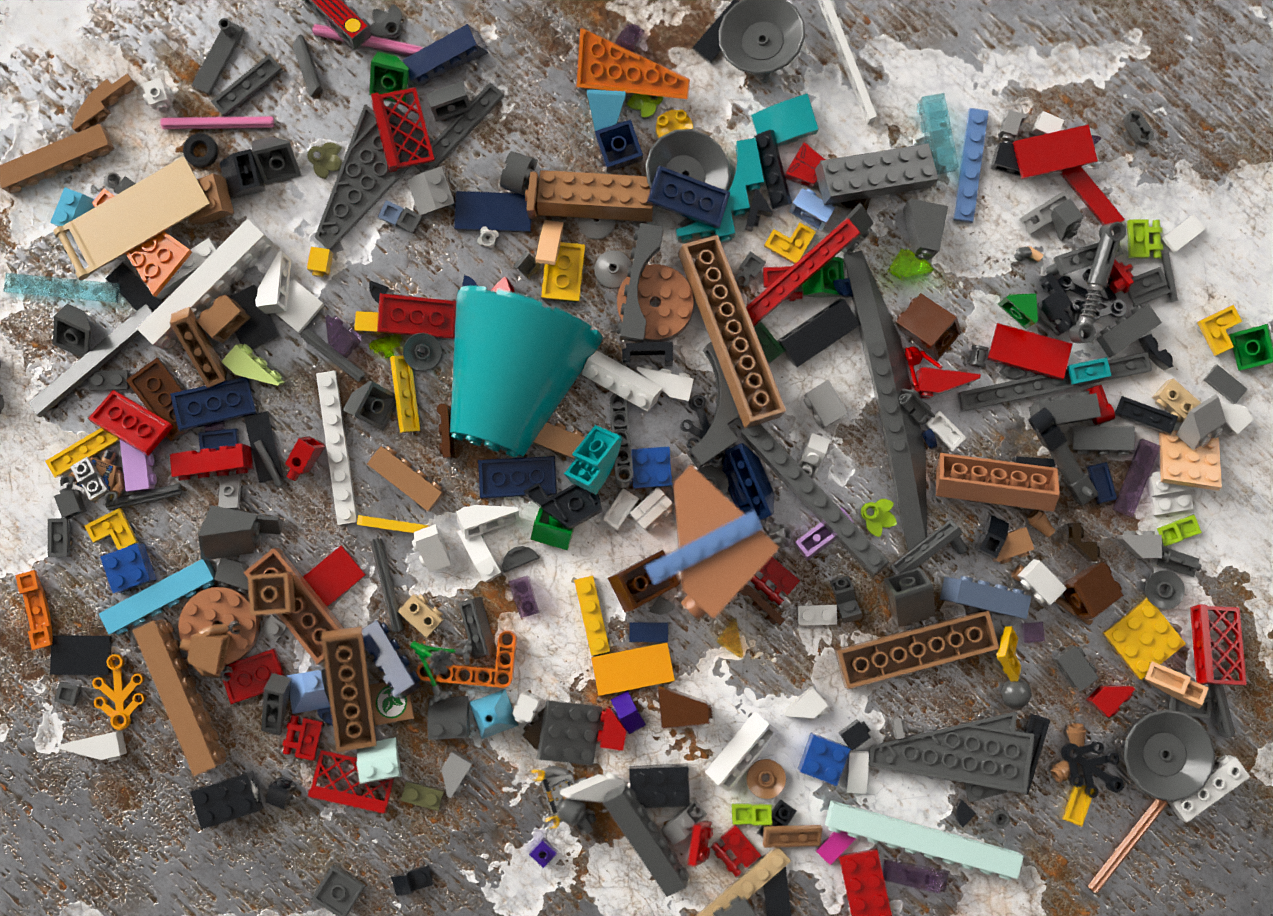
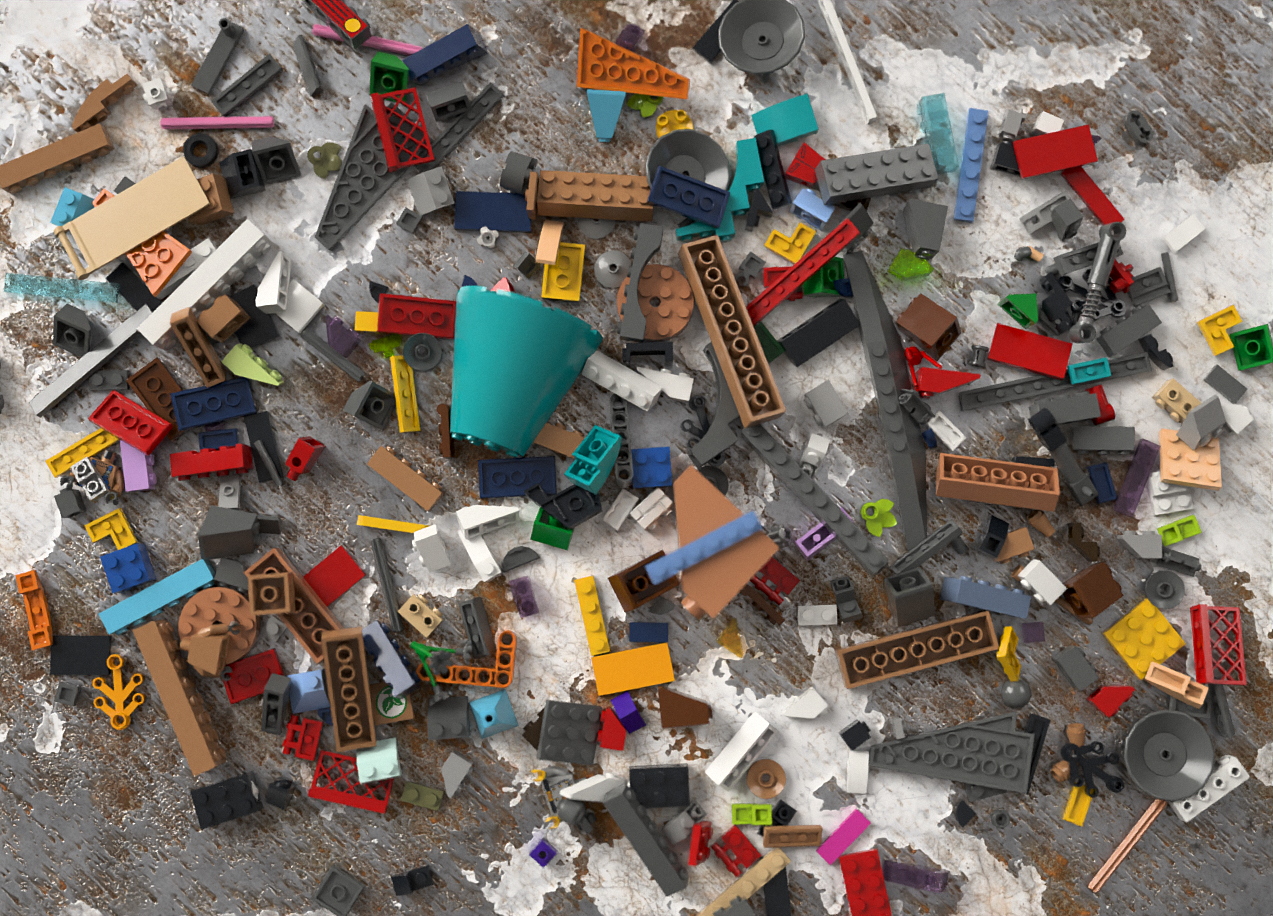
(58, 537): dark grey plate -> none
(98, 747): white slope -> none
(112, 177): light grey hinge -> none
(145, 496): dark grey axle -> none
(320, 261): yellow brick -> none
(337, 447): white plate -> none
(385, 21): dark grey plate -> none
(390, 213): sand blue plate -> none
(526, 707): white brick -> none
(619, 146): dark blue slope -> none
(748, 482): dark blue wedge -> none
(823, 759): blue brick -> none
(923, 839): light aqua brick -> none
(1012, 372): dark grey tile -> none
(1138, 239): lime plate -> none
(1146, 415): black tile -> none

